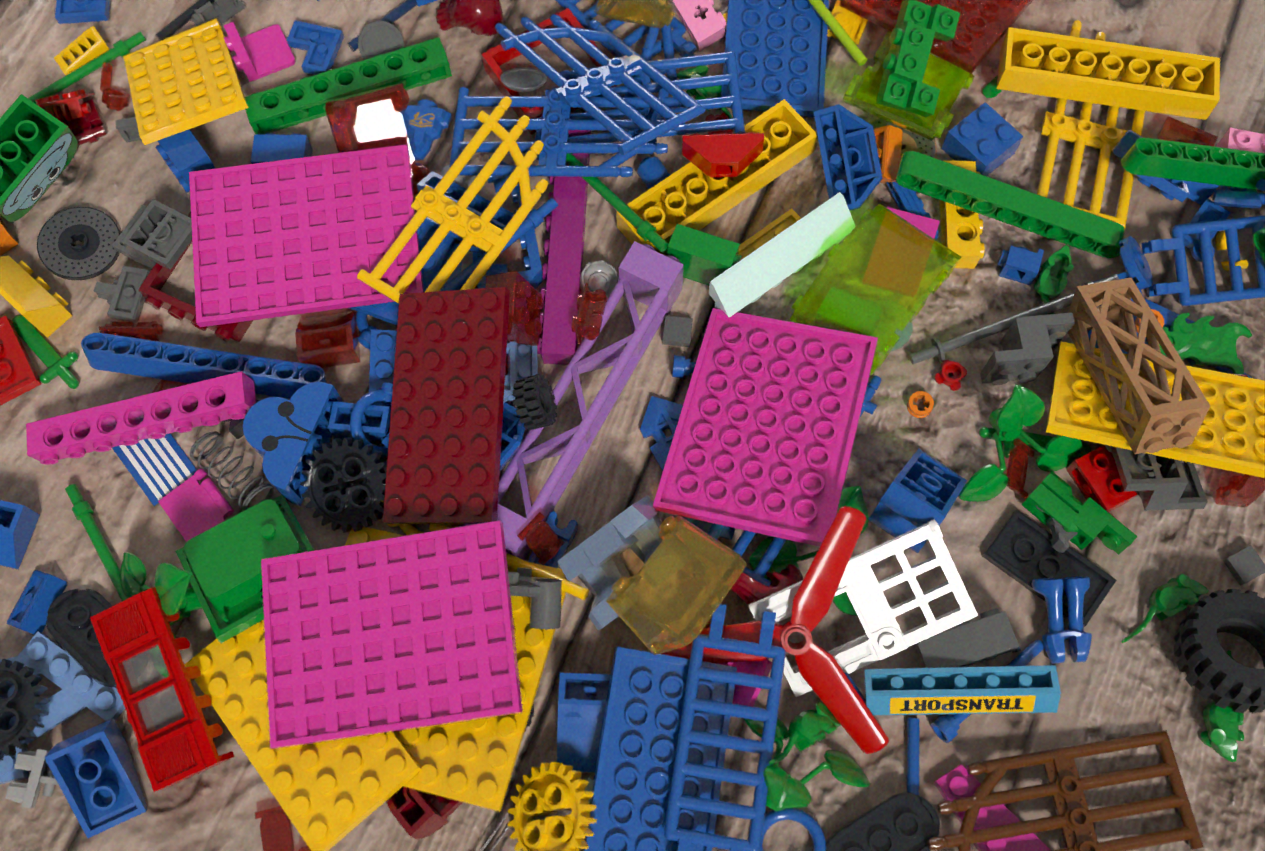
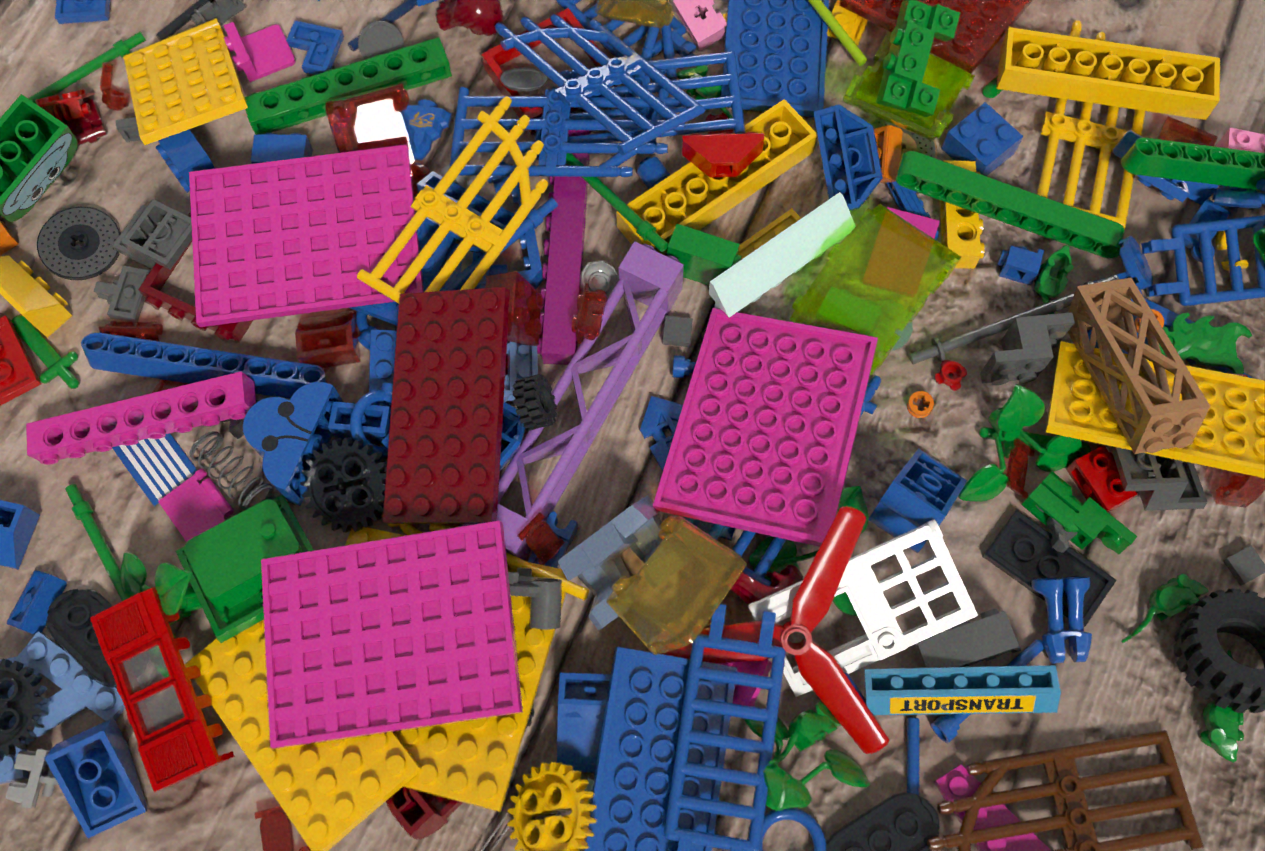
(90, 41): yellow slope -> none

